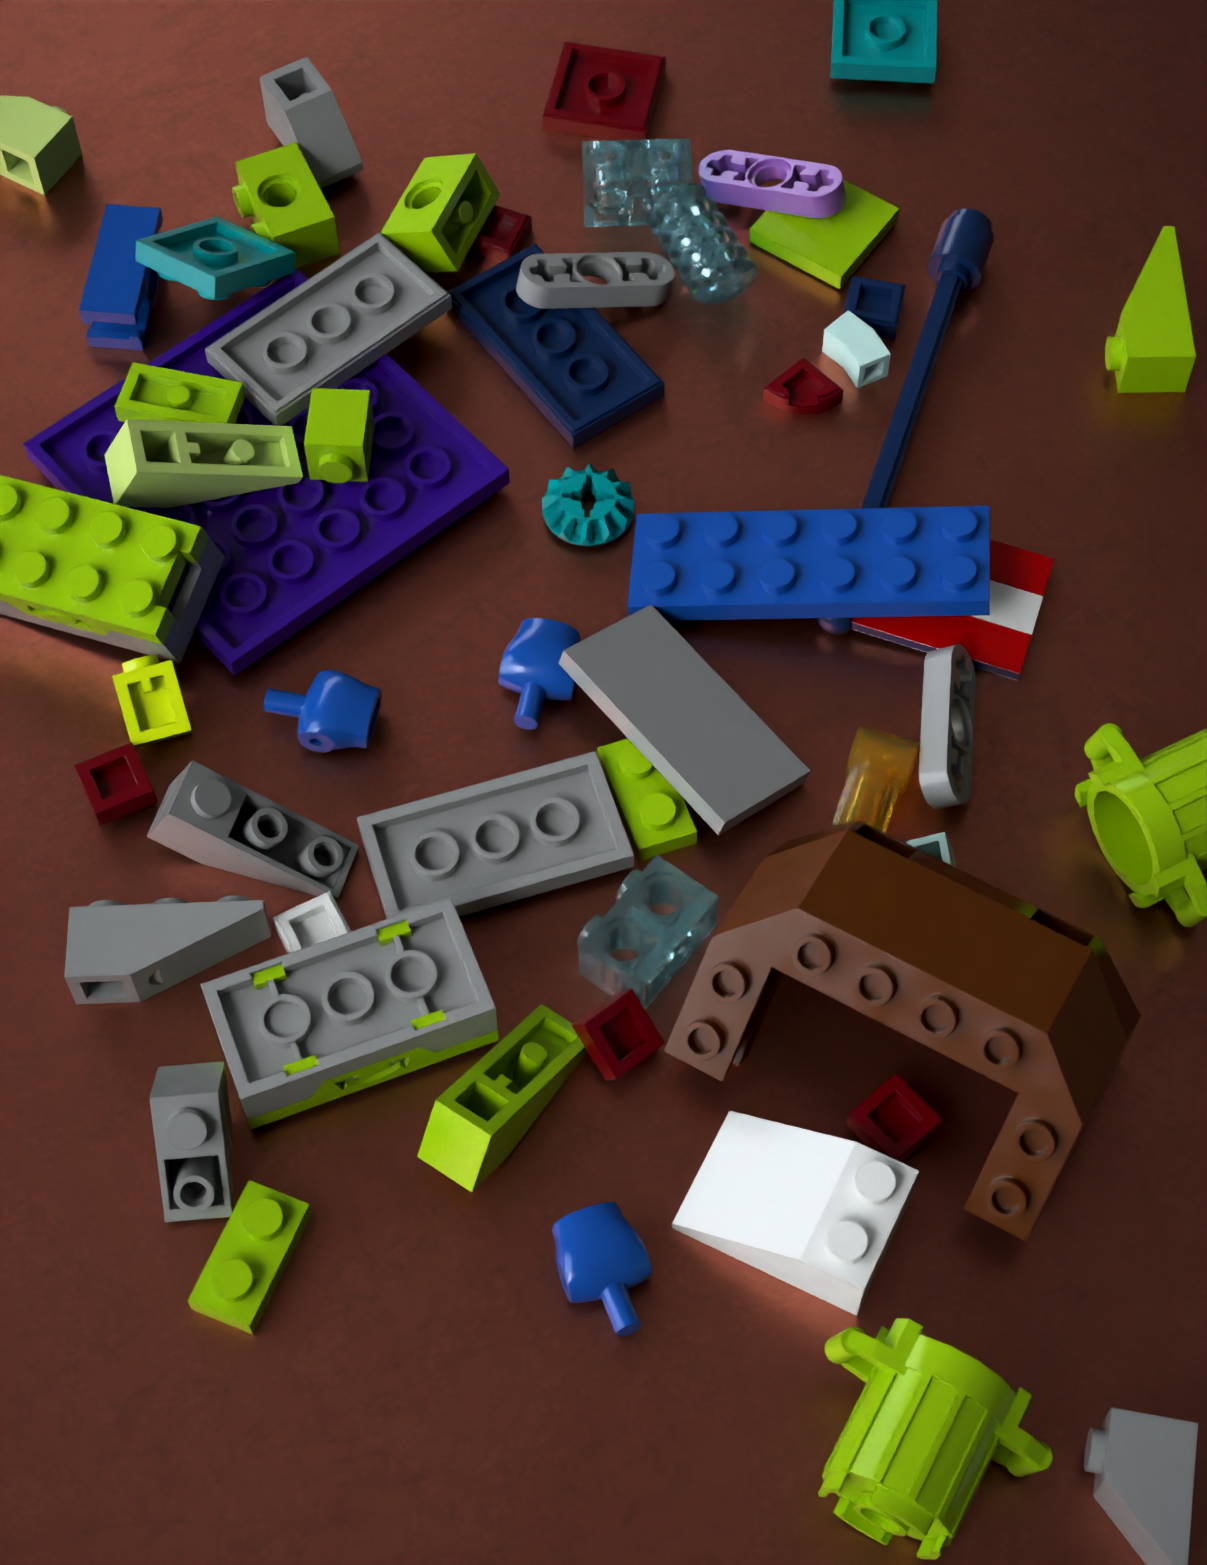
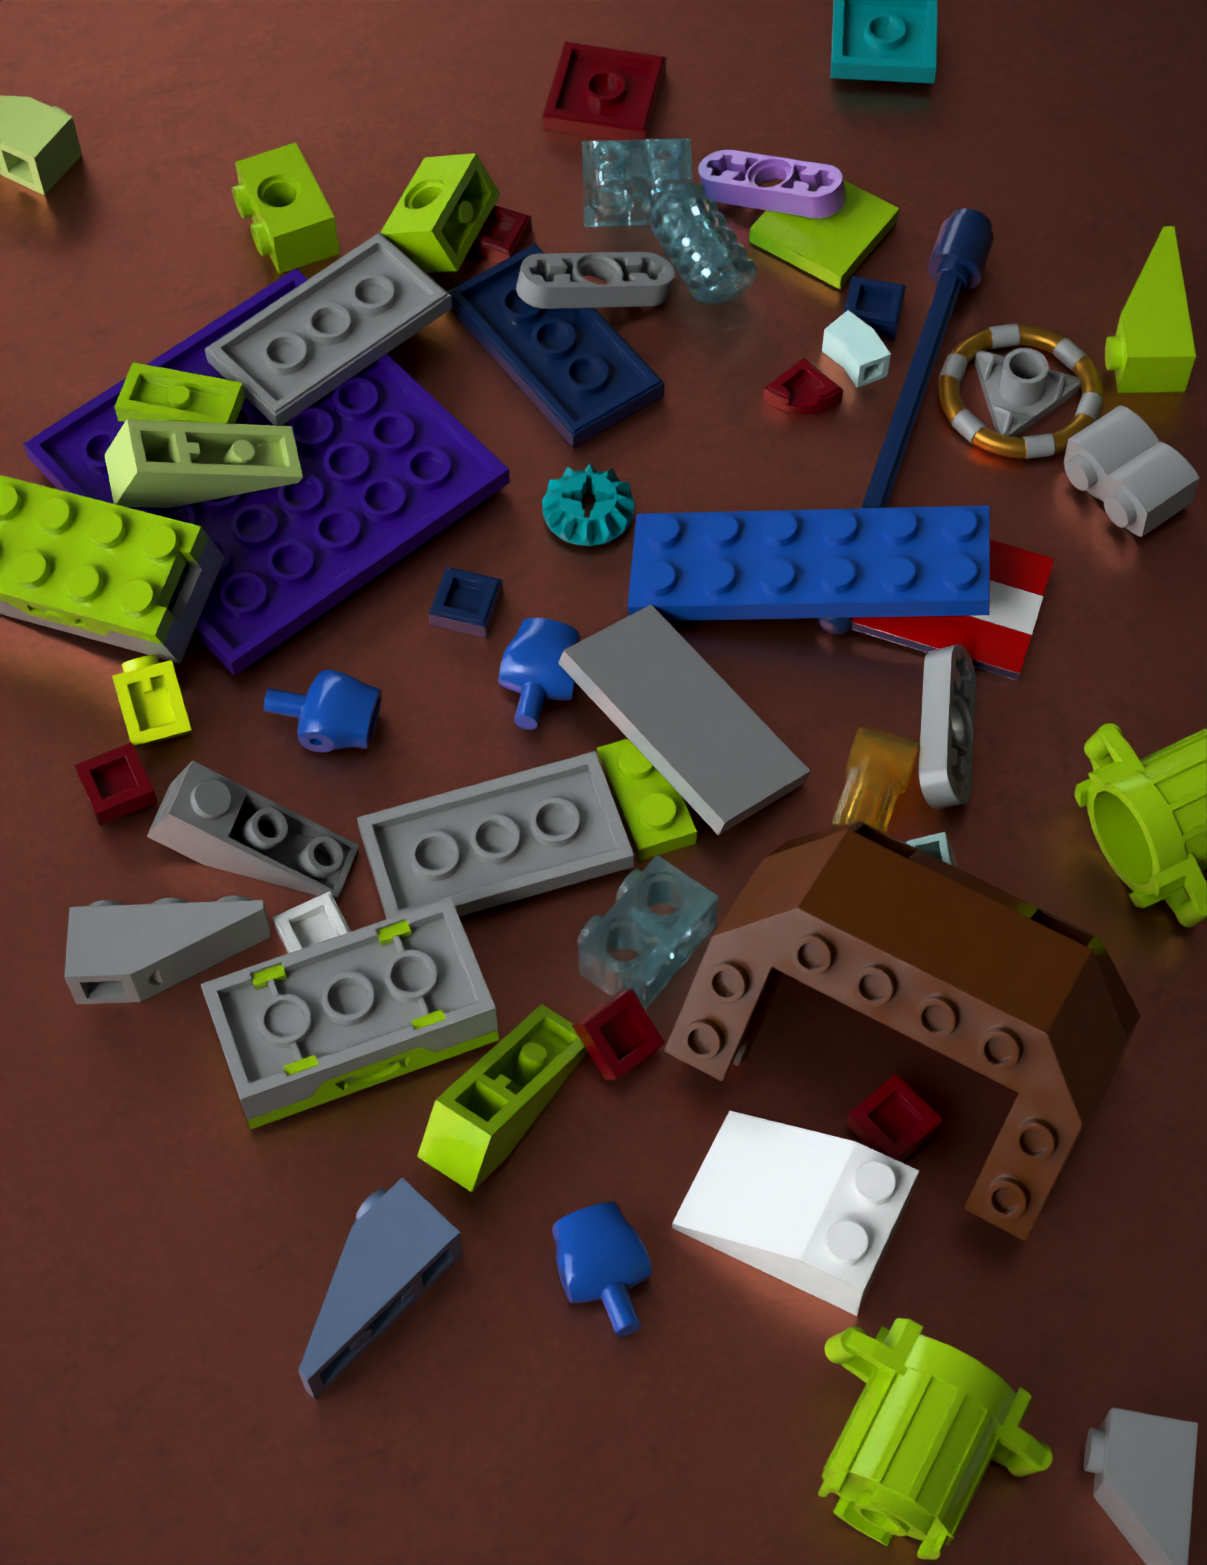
(118, 289): blue piece -> none
(193, 1140): light grey slope -> none
(215, 257): teal plate -> none
(250, 1257): lime plate -> none
(305, 111): light grey slope -> none
(339, 435): lime brick -> none
(385, 1266): none -> sand blue slope
(466, 602): none -> dark blue tile
(1020, 389): none -> light grey piece
(1130, 471): none -> light grey brick

